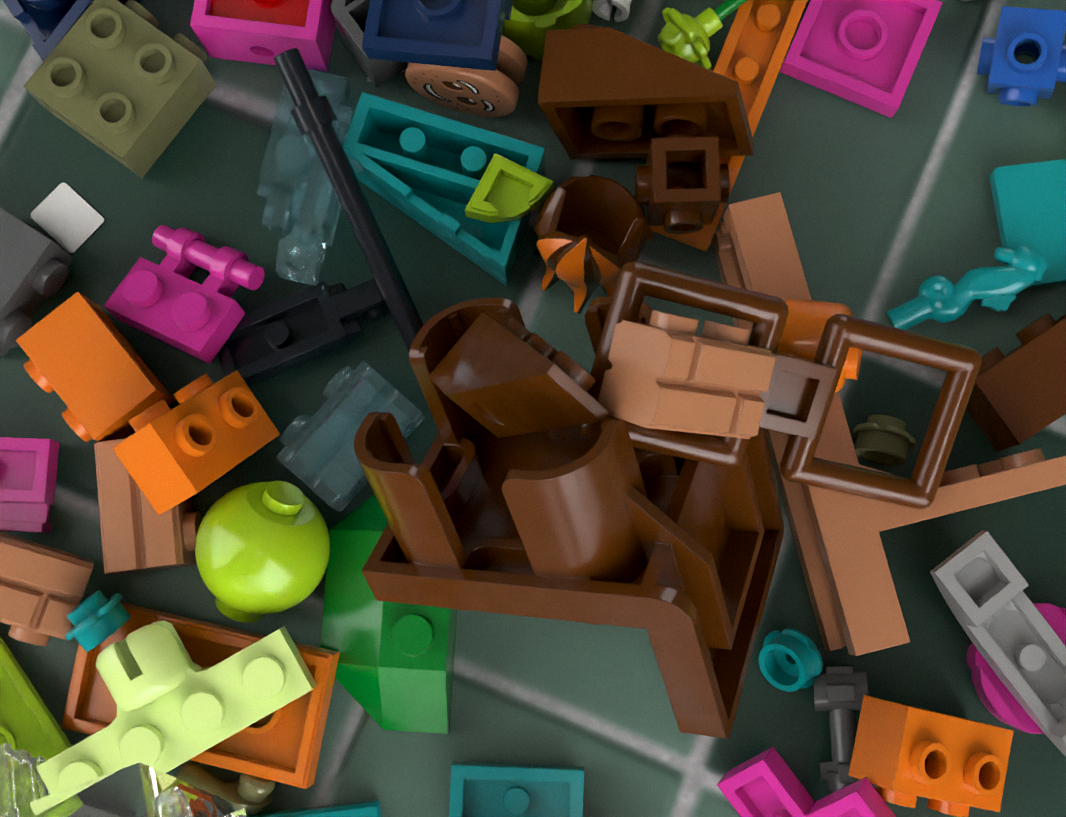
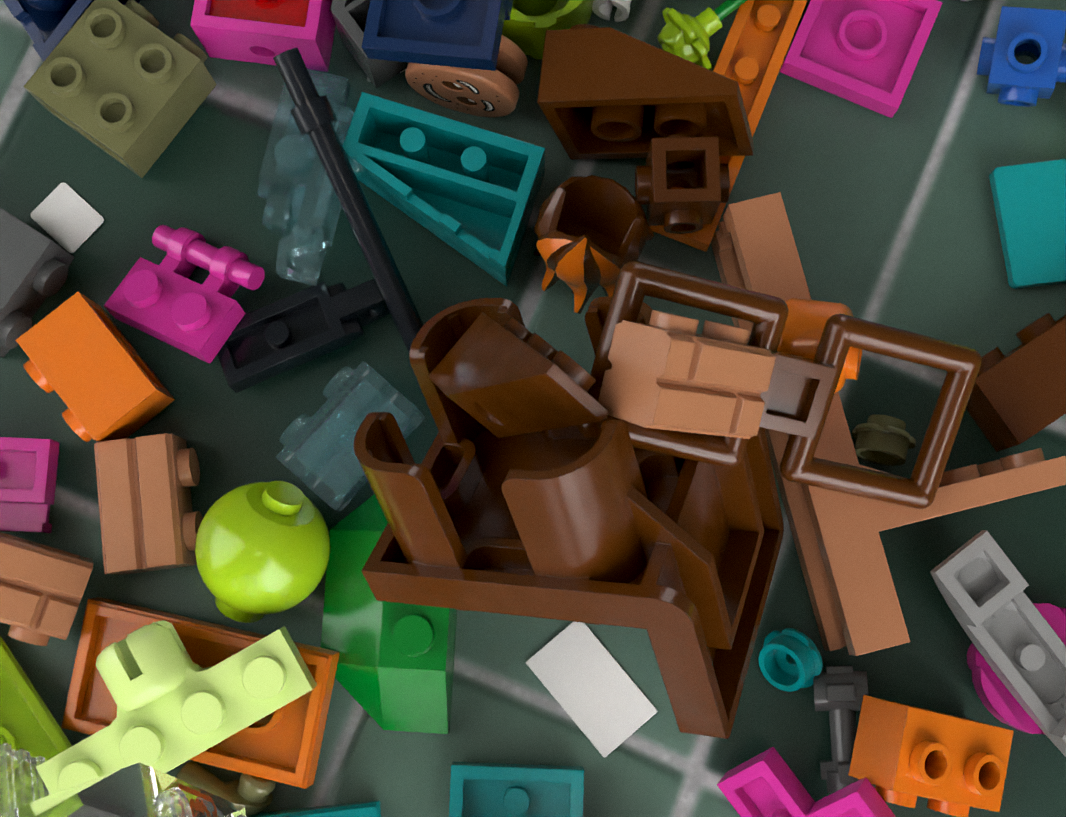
(96, 619): teal plate -> none
(196, 442): orange brick -> none
(507, 192): lime tile -> none
(591, 687): none -> white sticker
(992, 285): teal animal -> none

